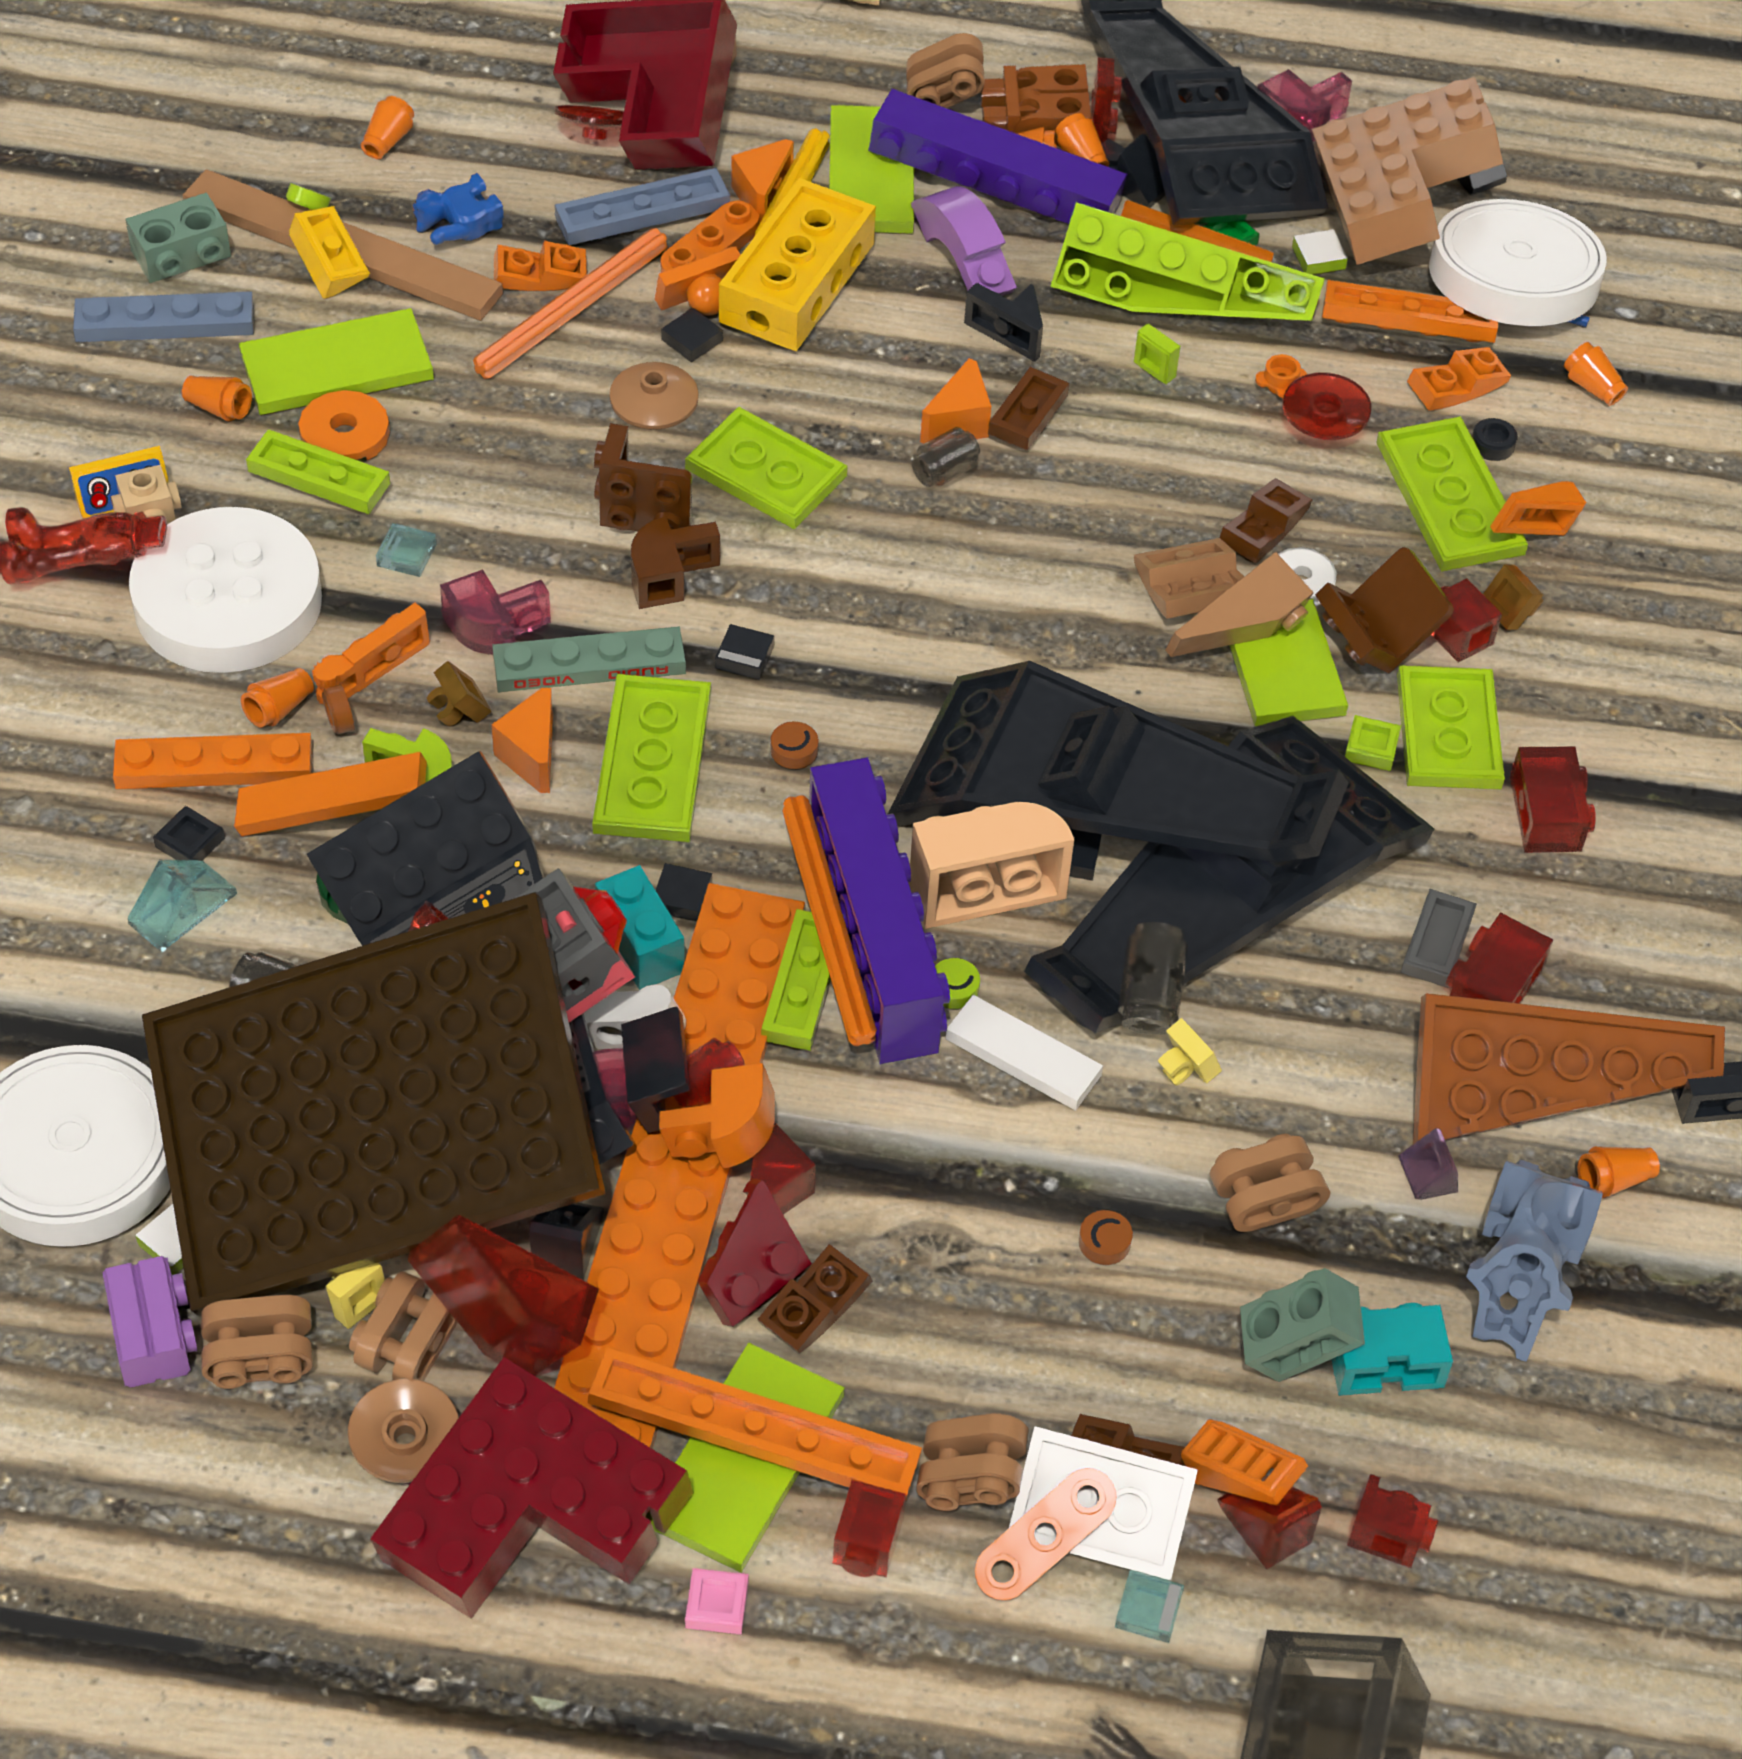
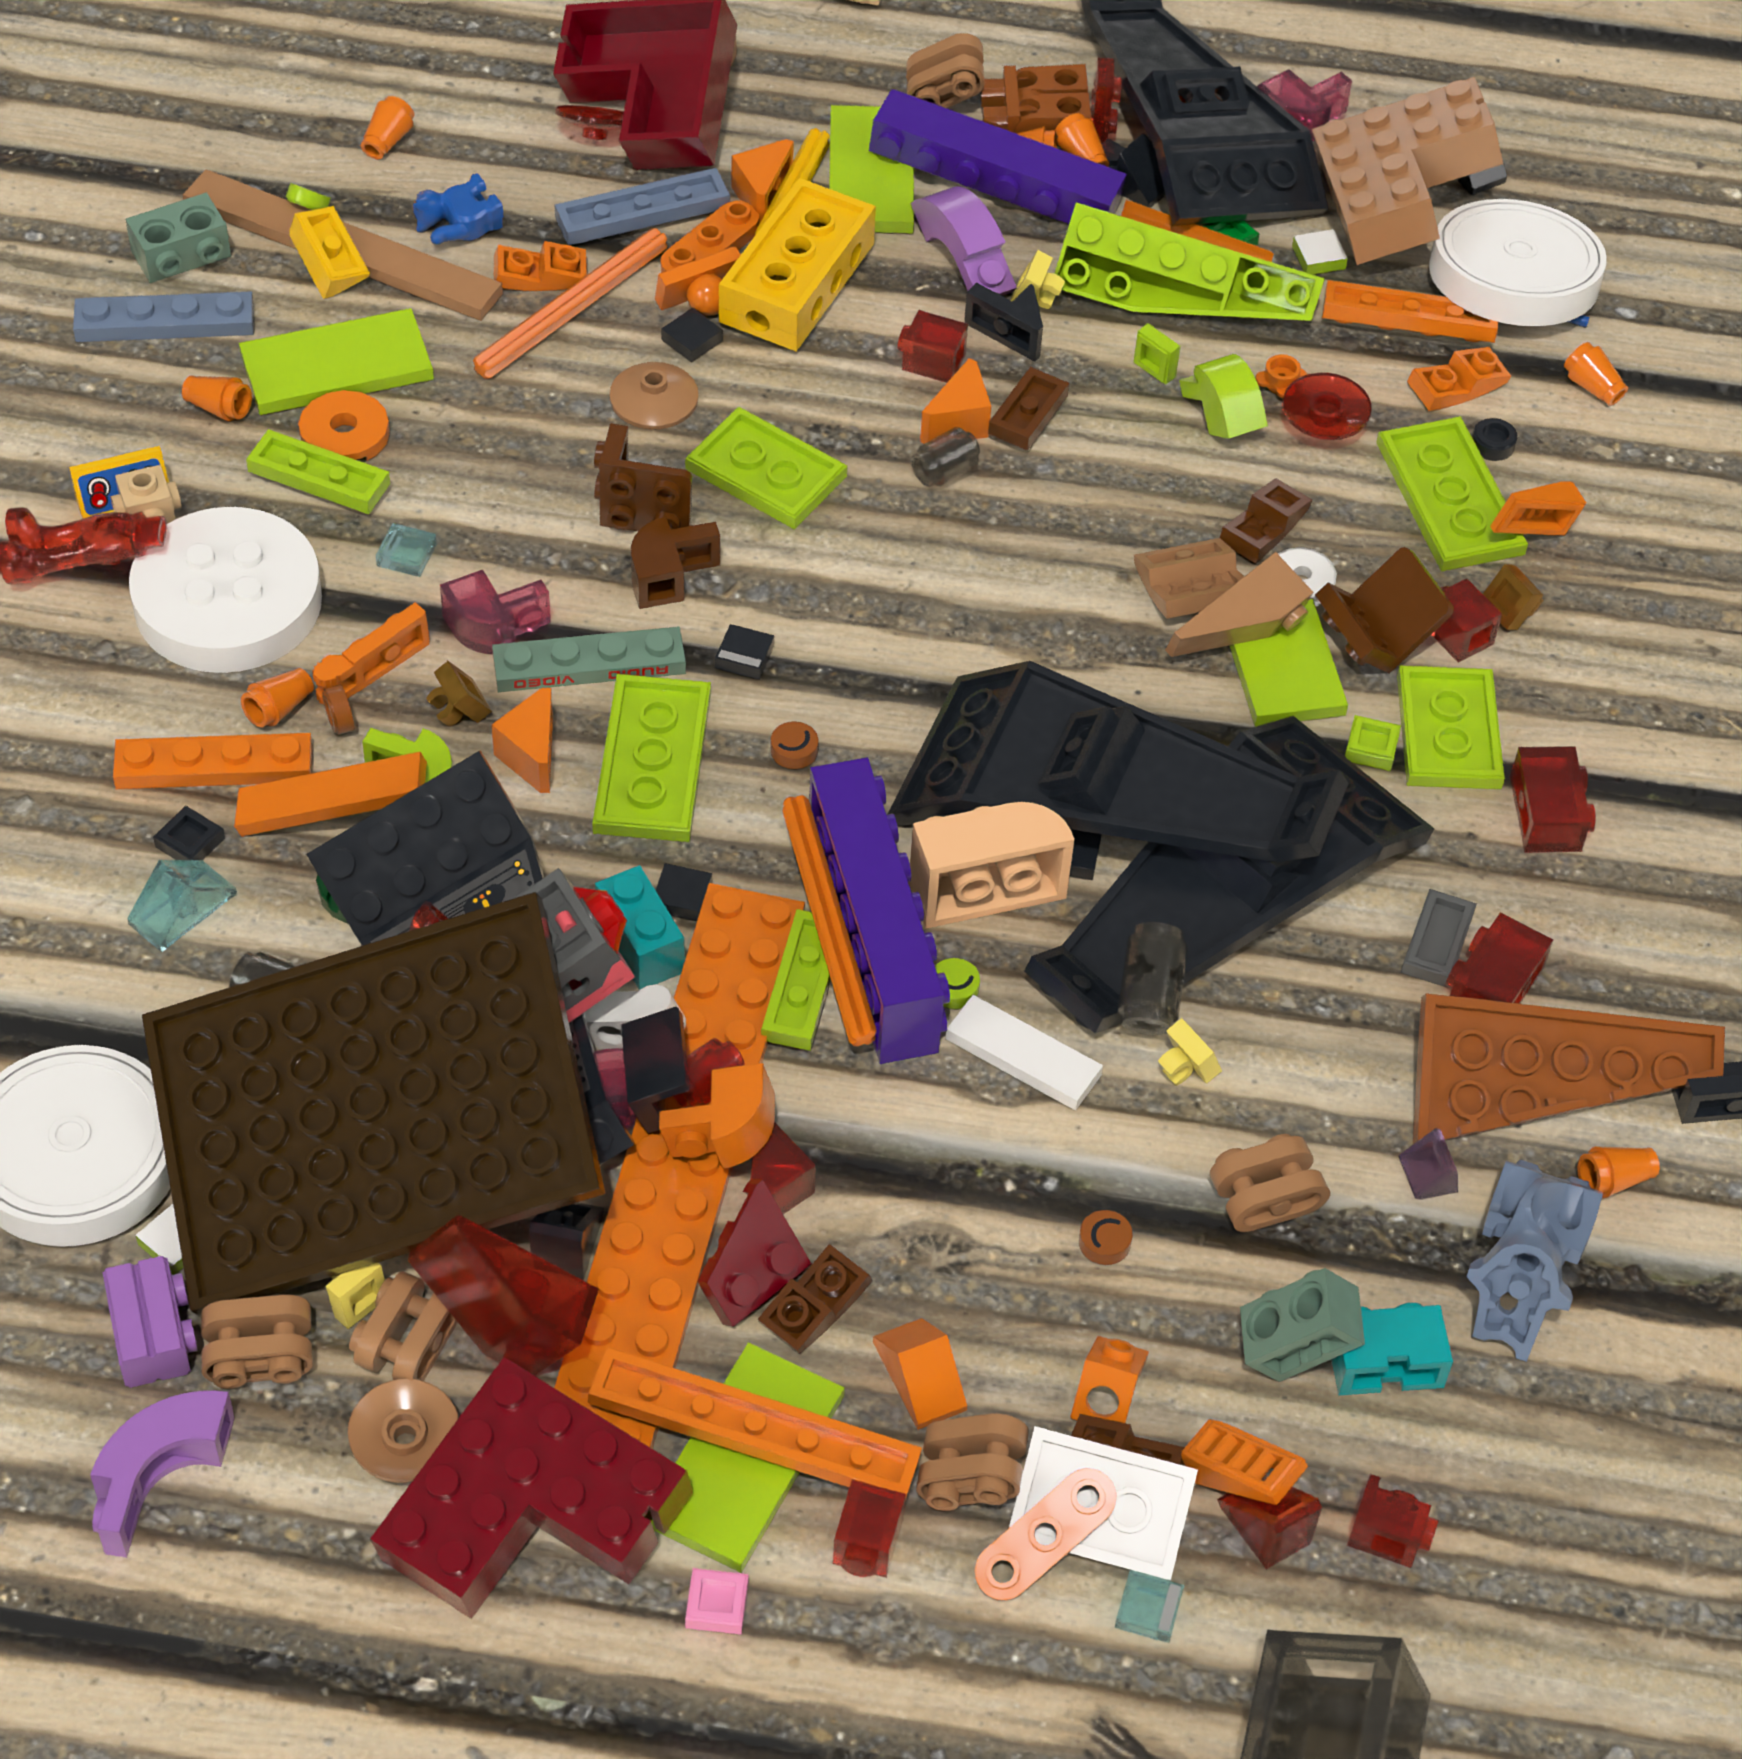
(146, 1448): none -> medium lavender arch
(922, 1371): none -> orange slope
(933, 346): none -> clear red brick
(1045, 284): none -> light yellow tile
(1111, 1365): none -> orange bracket
(1228, 396): none -> lime brick

